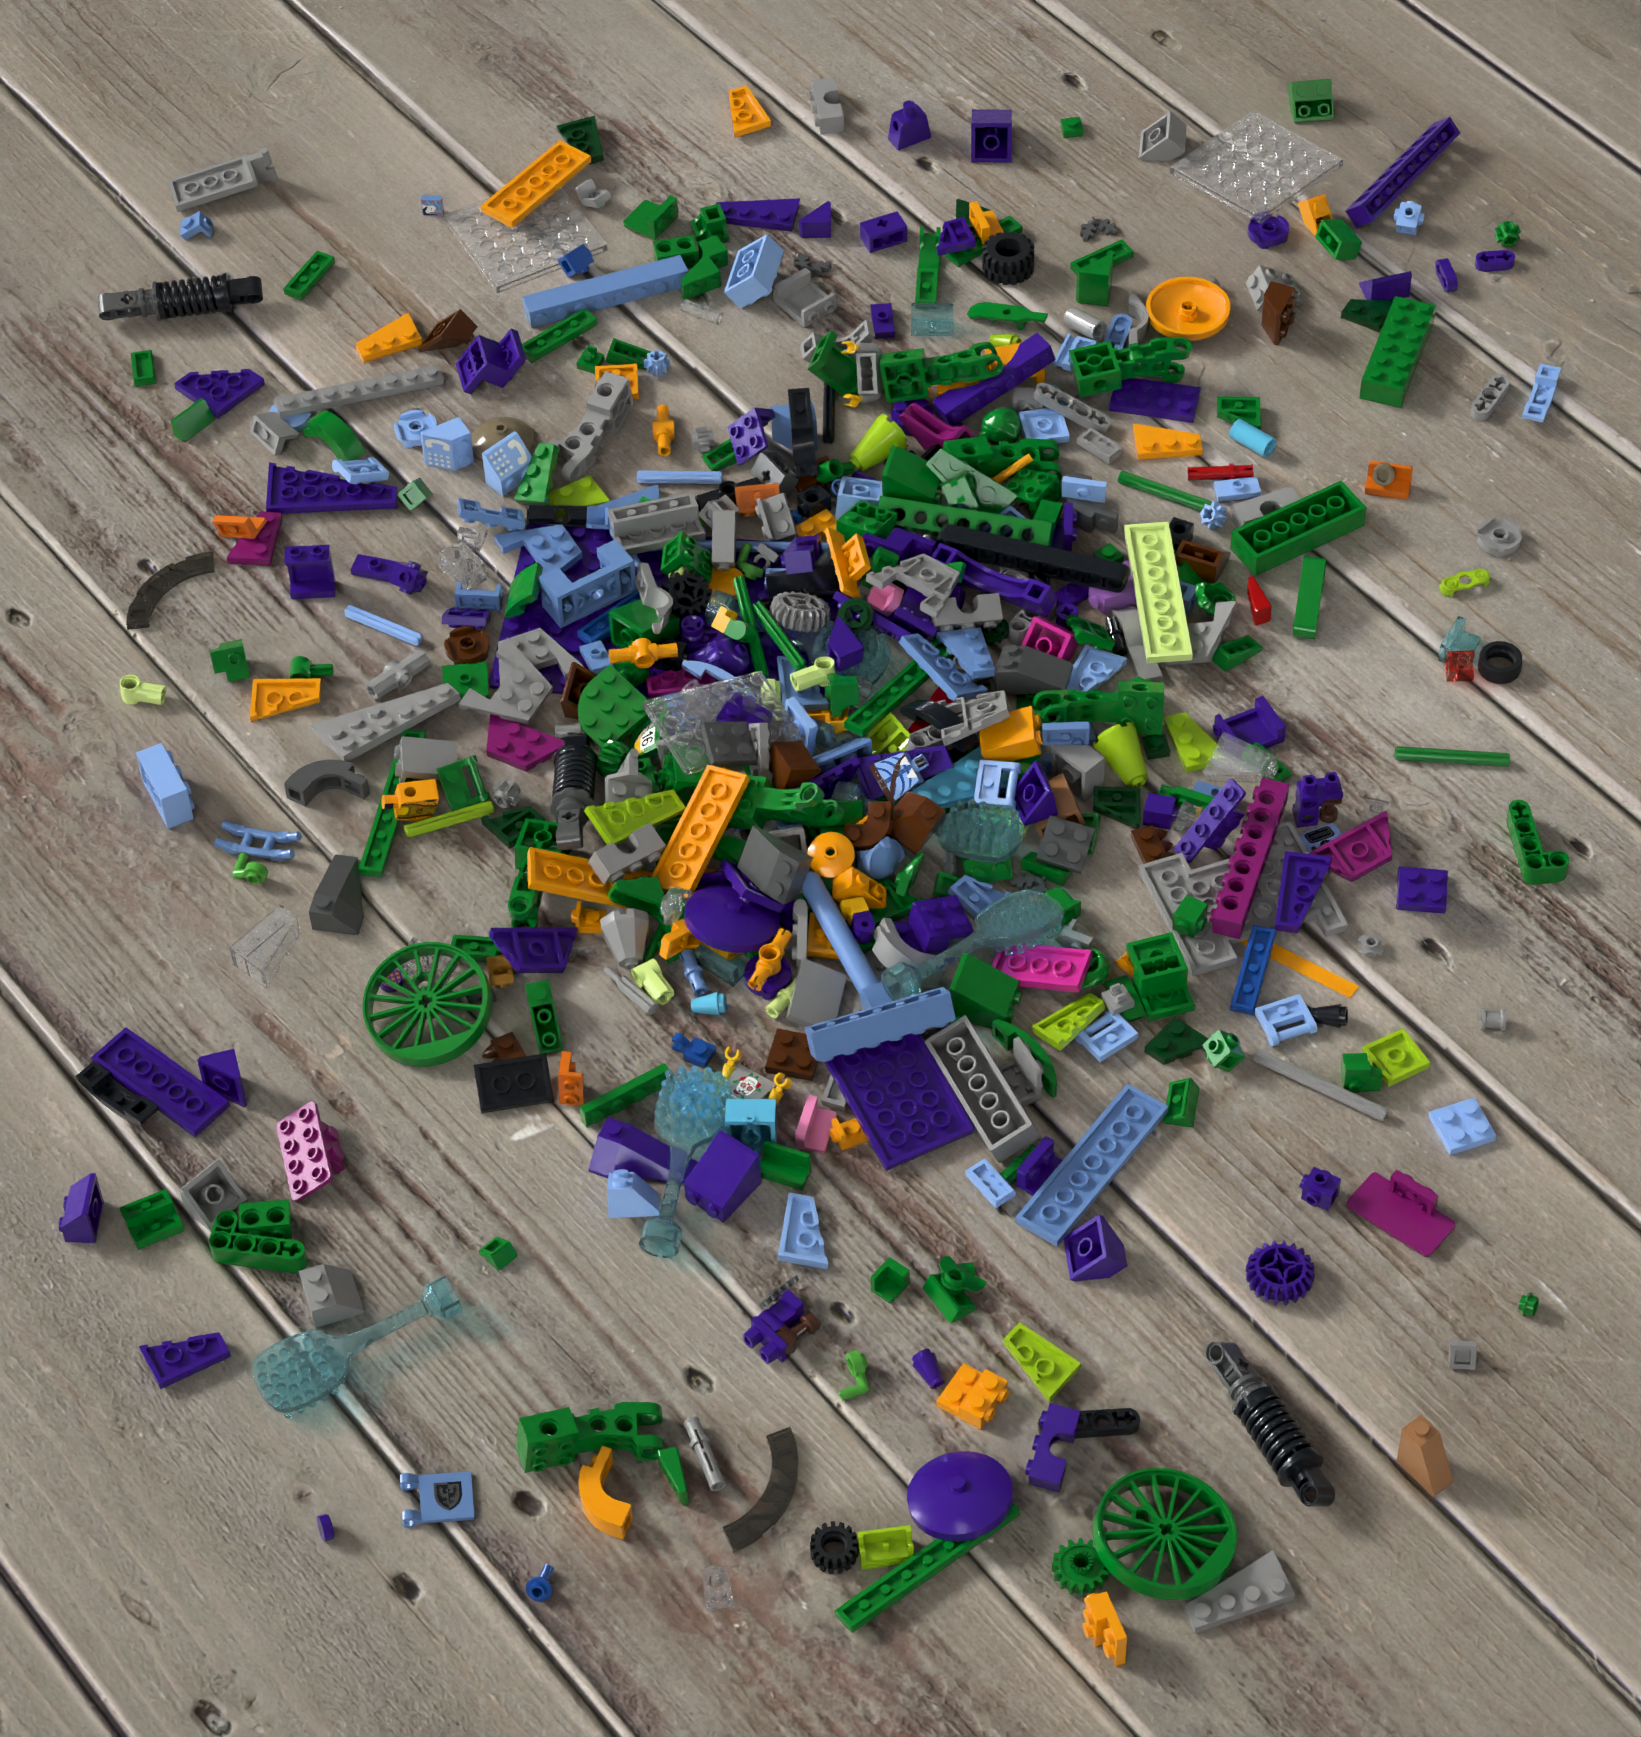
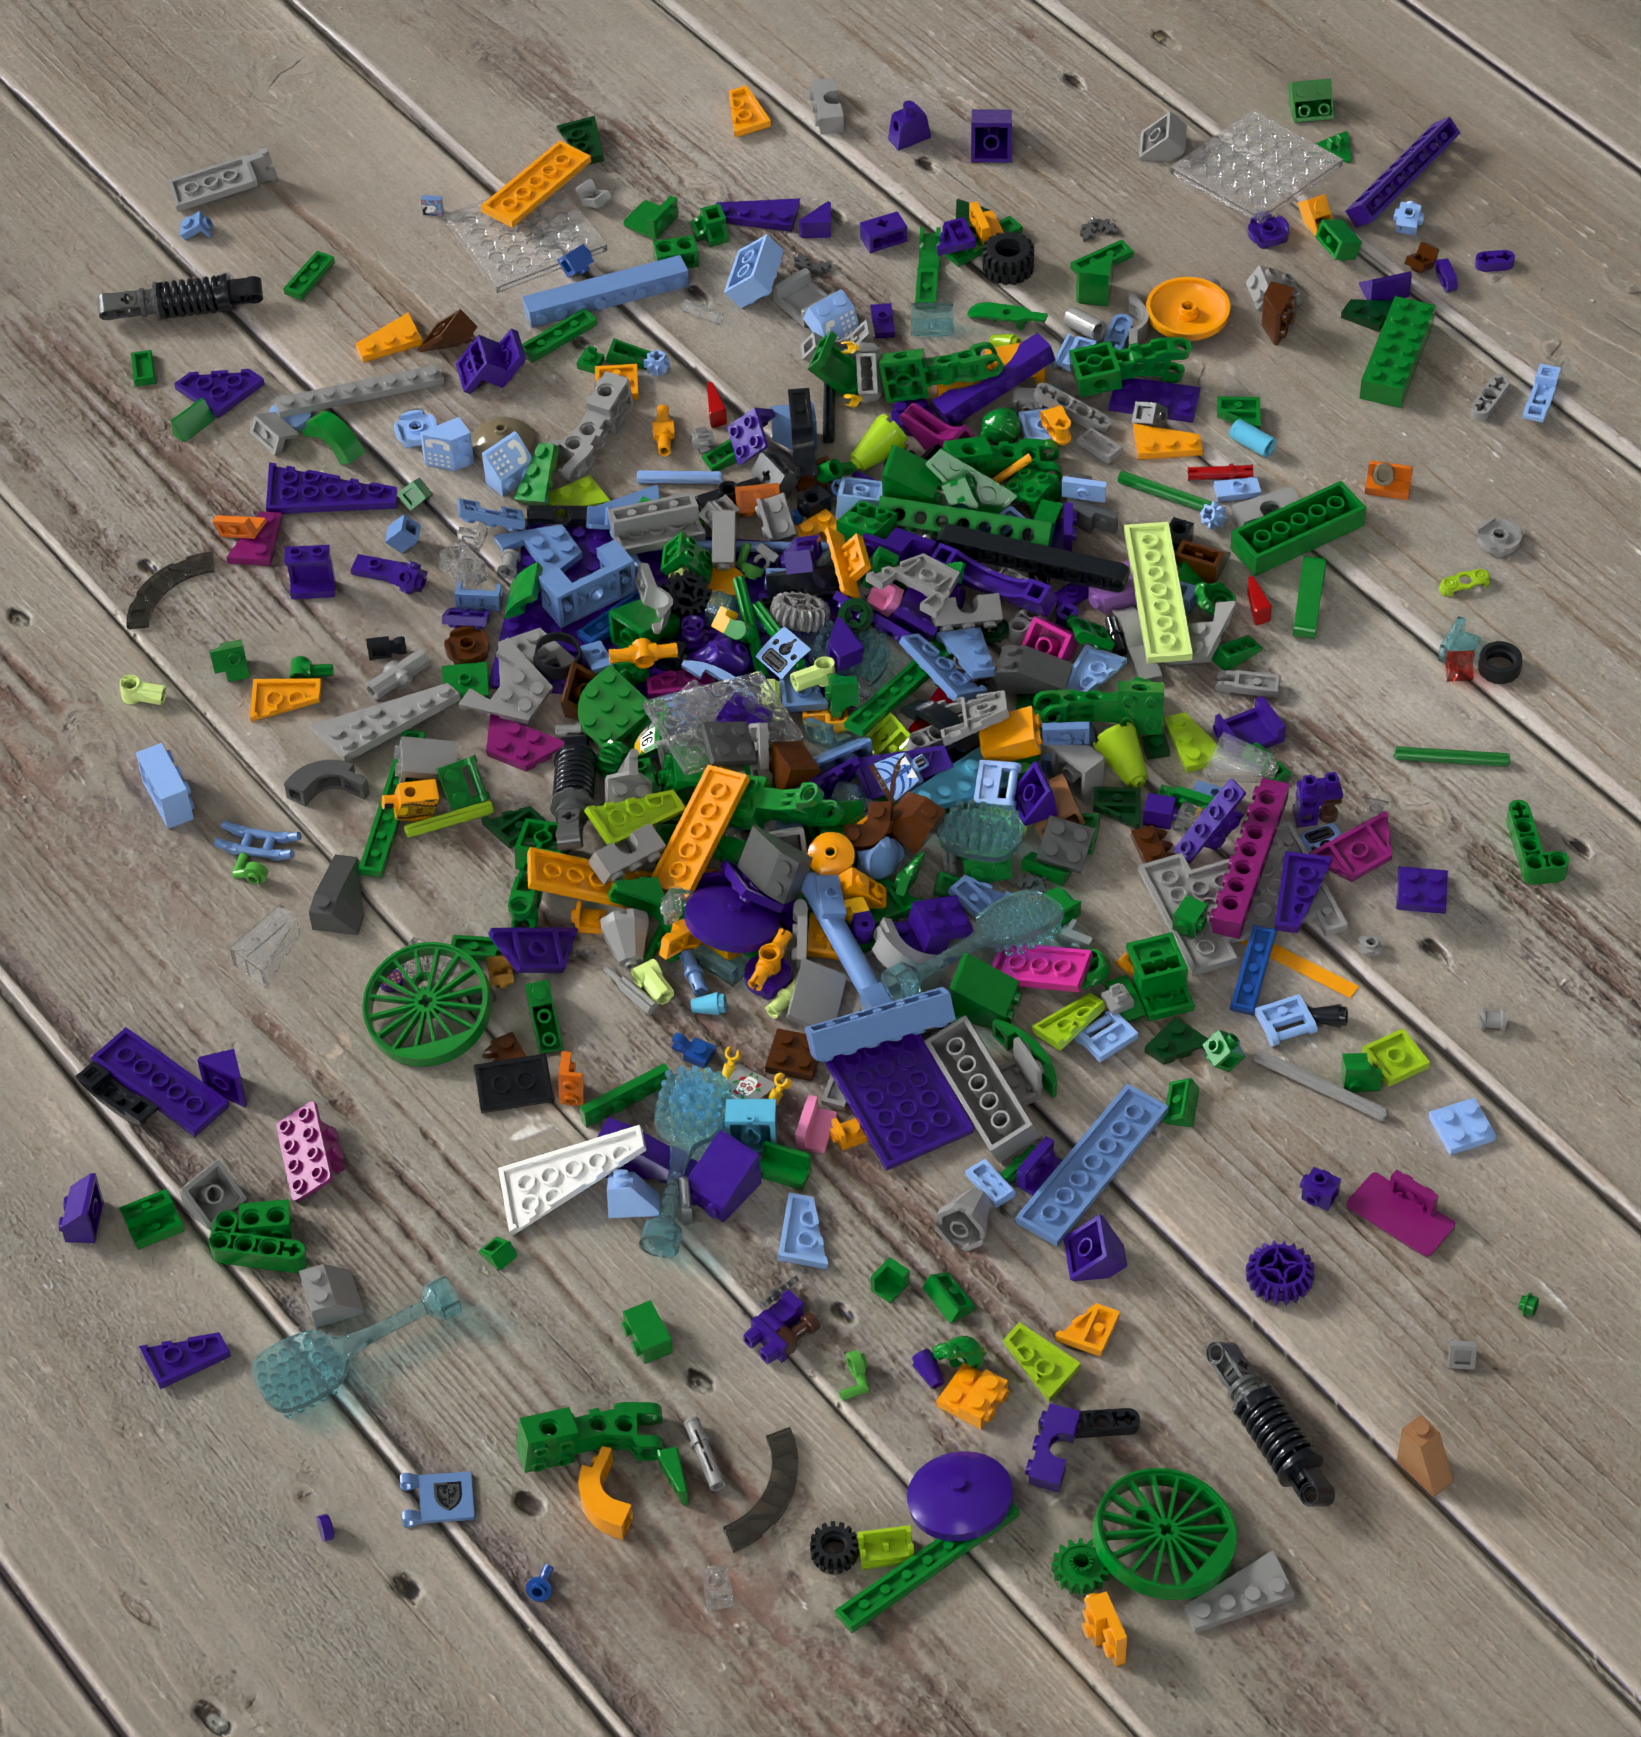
(361, 470): light blue plate -> none
(383, 625): light blue axle -> none
(383, 647): none -> black plate
(403, 533): none -> medium blue brick
(506, 793): light grey gear -> none
(509, 562): none -> light grey bush
(549, 1180): none -> white wing
(551, 672): none -> black tyre
(647, 1332): none -> green brick
(685, 1200): none -> flat silver bar
(706, 273): green arch -> none
(717, 410): none -> red slope
(782, 652): none -> light blue sticker
(803, 721): light blue plate -> none
(830, 897): none -> medium blue plate
(832, 314): none -> light blue slope
(959, 1351): none -> green hair
(960, 1276): green plate -> none
(964, 1219): none -> light grey cone
(1057, 424): none -> light orange piece
(1071, 127): green plate -> none
(1091, 1330): none -> light orange wing
(1109, 552): green plate -> none
(1149, 414): none -> dark grey bracket
(1248, 683): none -> light grey hinge
(1338, 145): none -> green piece
(1423, 259): none -> reddish brown bracket
(1507, 233): green gear -> none

